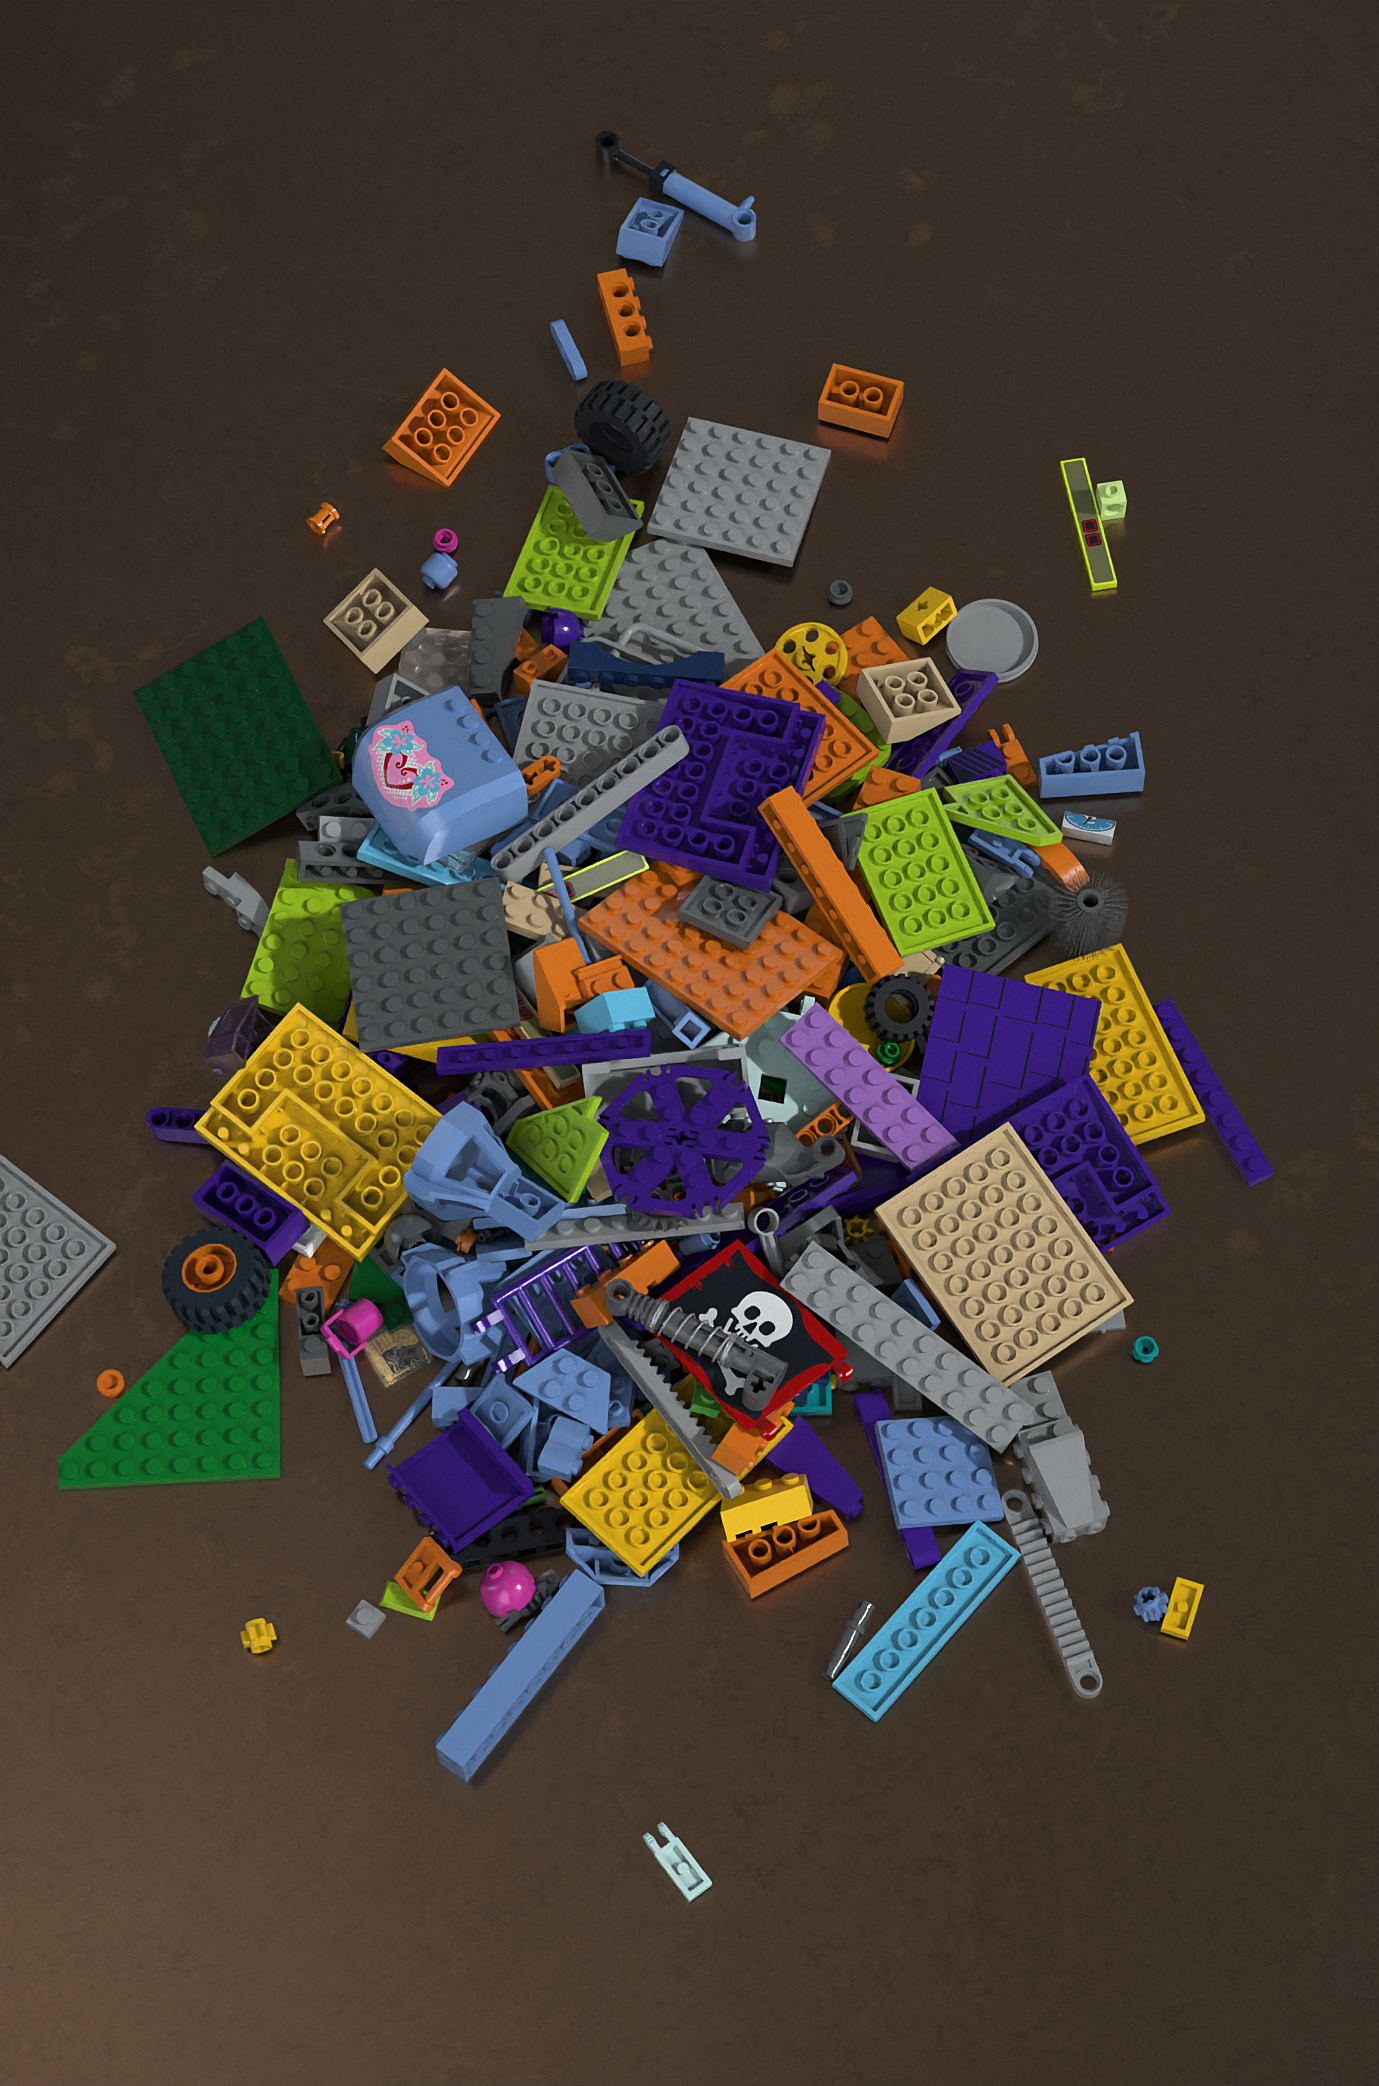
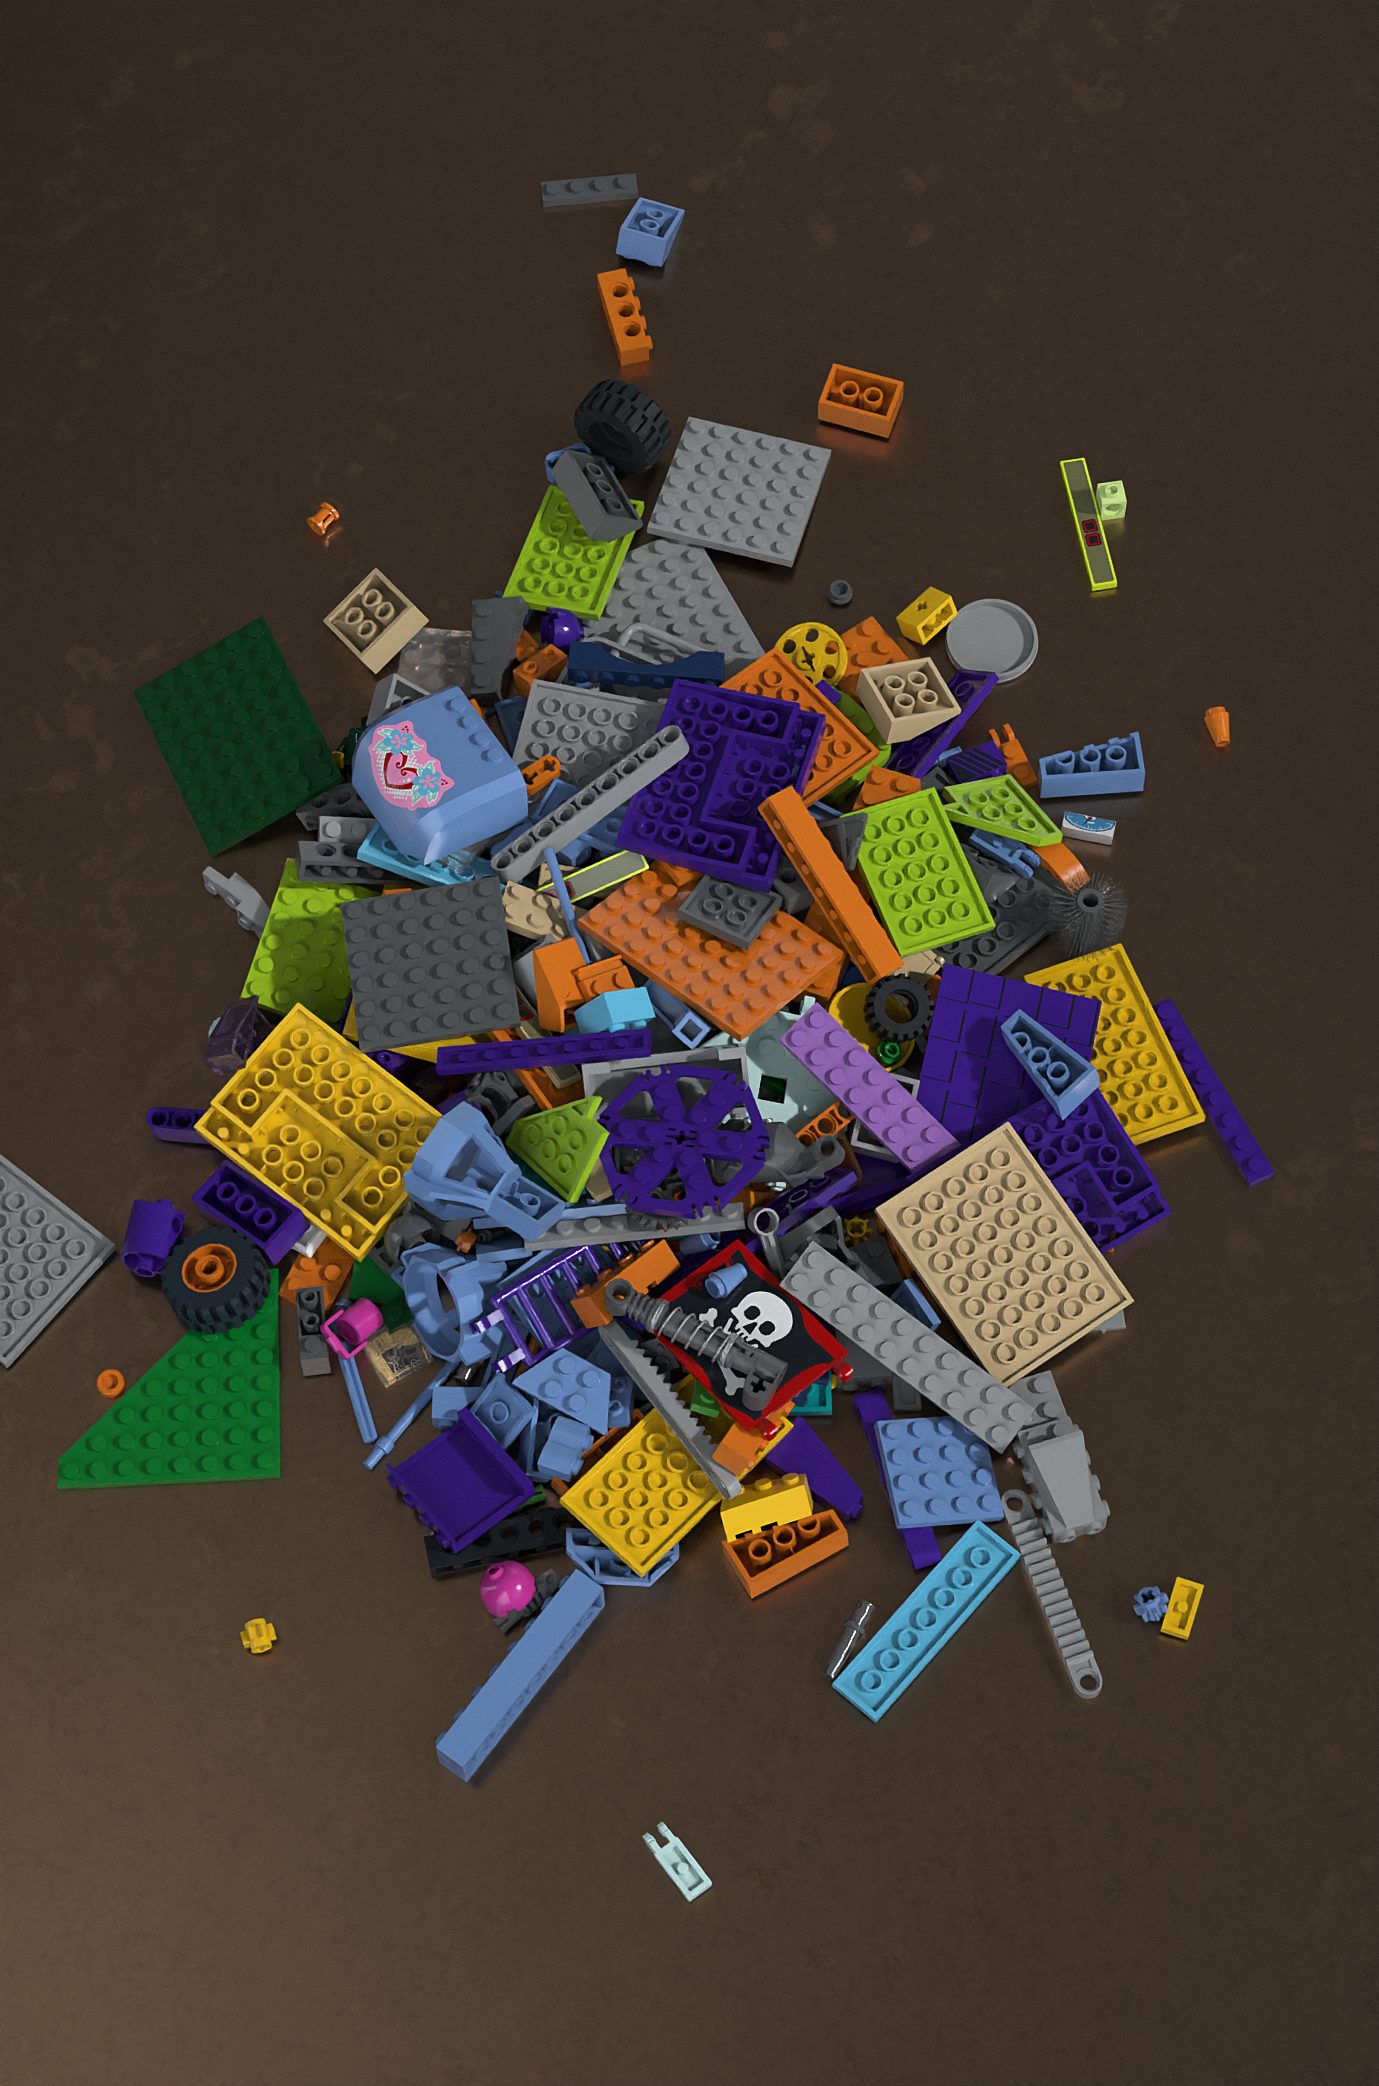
(151, 1236): none -> dark purple cylinder
(365, 1619): light grey plate -> none
(397, 1599): lime tile -> none
(421, 1568): orange plate -> none
(439, 570): medium blue head -> none
(441, 429): orange slope -> none
(445, 535): dark pink plate -> none
(568, 350): medium blue beam -> none
(589, 190): none -> dark grey plate
(665, 181): medium blue piece -> none
(725, 1280): none -> medium blue cone
(1054, 1067): none -> medium blue wedge
(1145, 1342): teal plate -> none
(1218, 725): none -> orange cone

